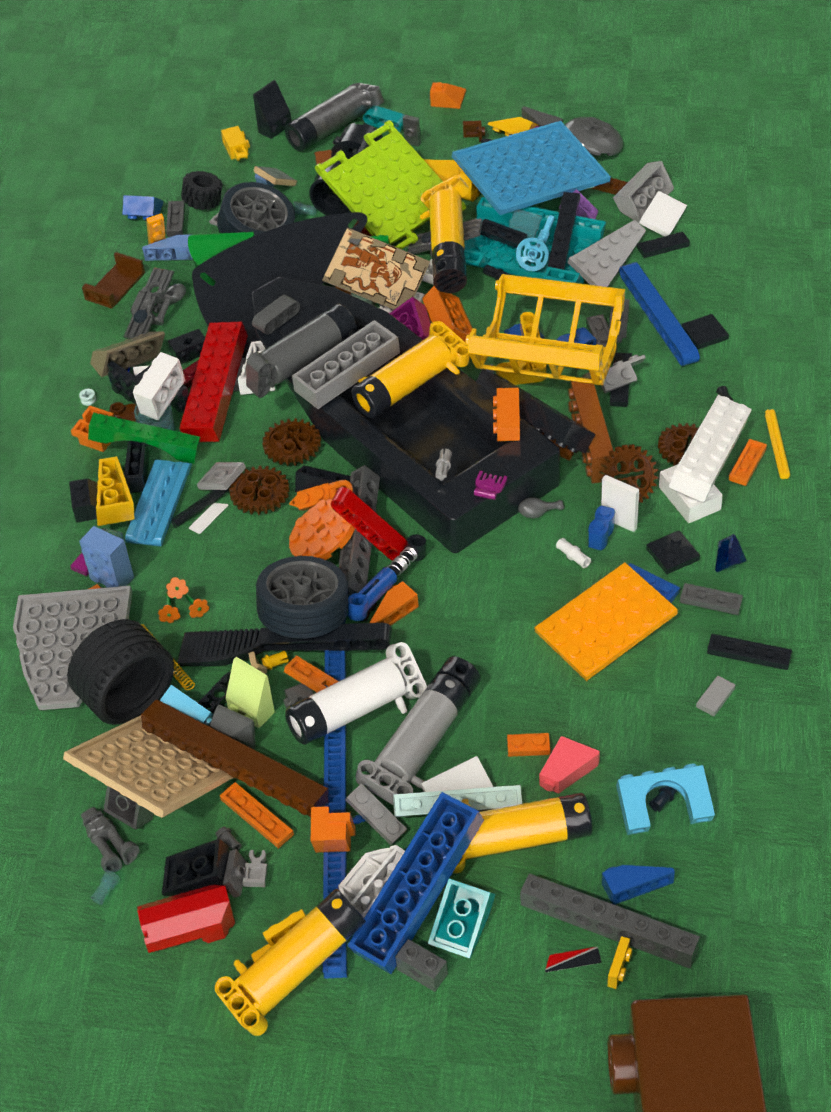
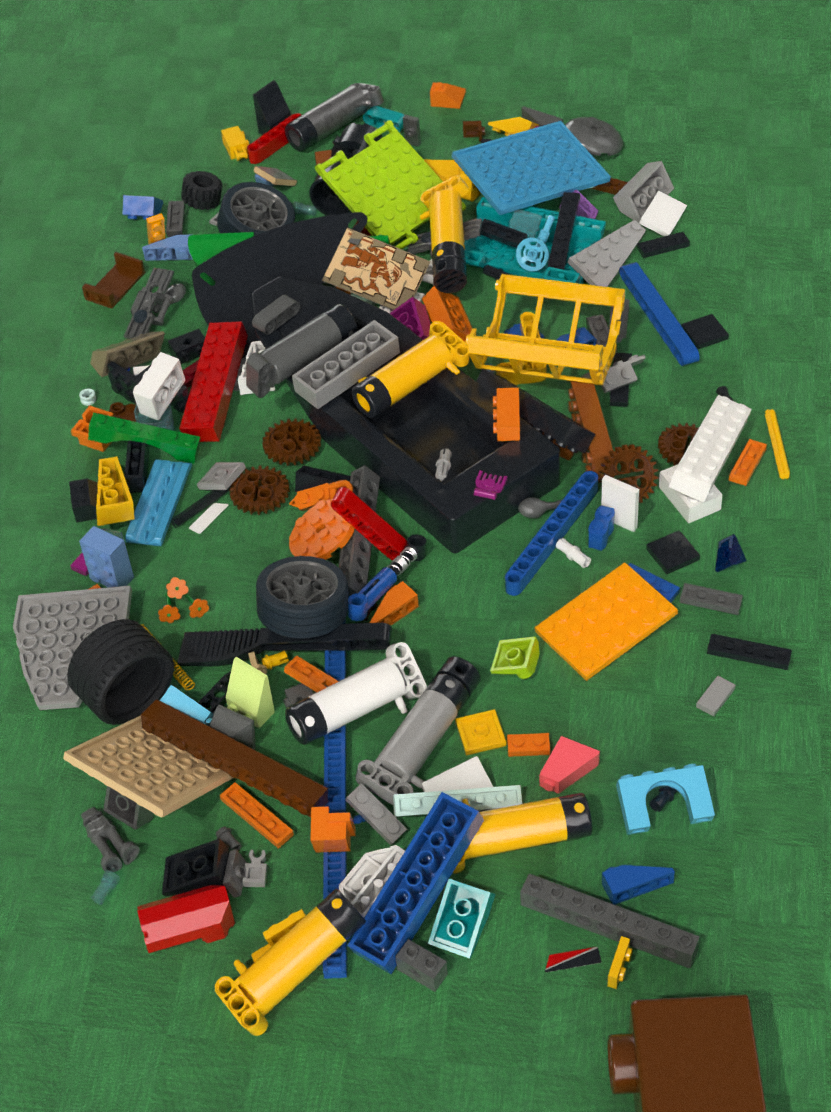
(269, 142): none -> red beam
(480, 732): none -> yellow tile
(516, 657): none -> lime slope
(553, 529): none -> blue beam

